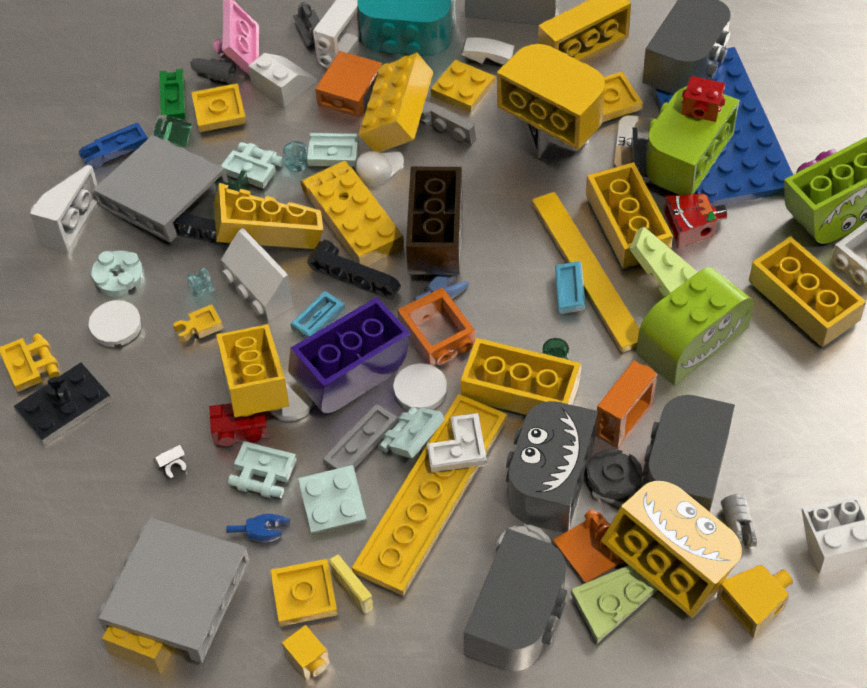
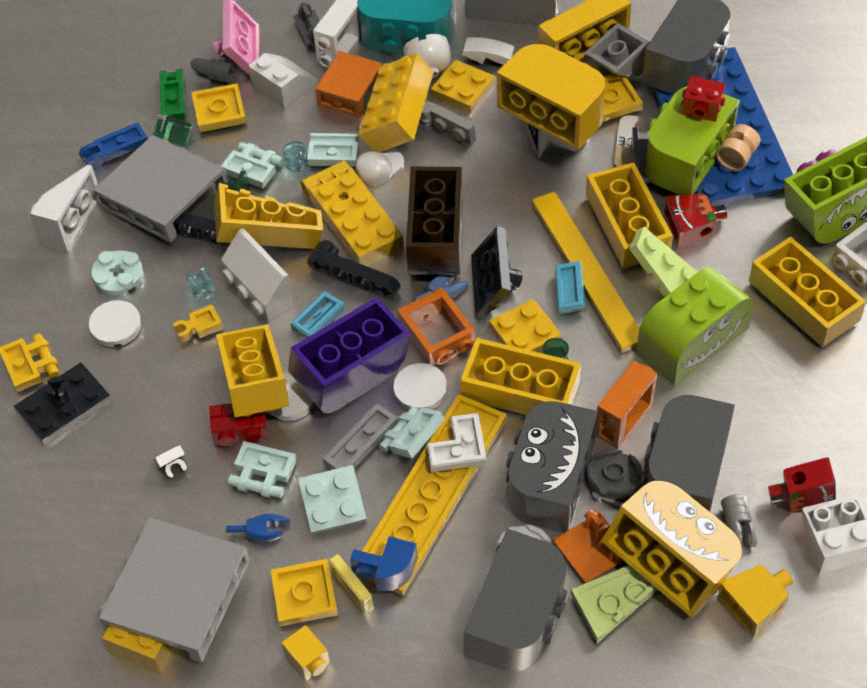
(391, 568): none -> blue brick
(433, 50): none -> white cylinder
(492, 273): none -> black plate
(524, 327): none -> yellow plate
(620, 51): none -> light grey slope
(738, 147): none -> light nougat wheel
(805, 485): none -> red torso

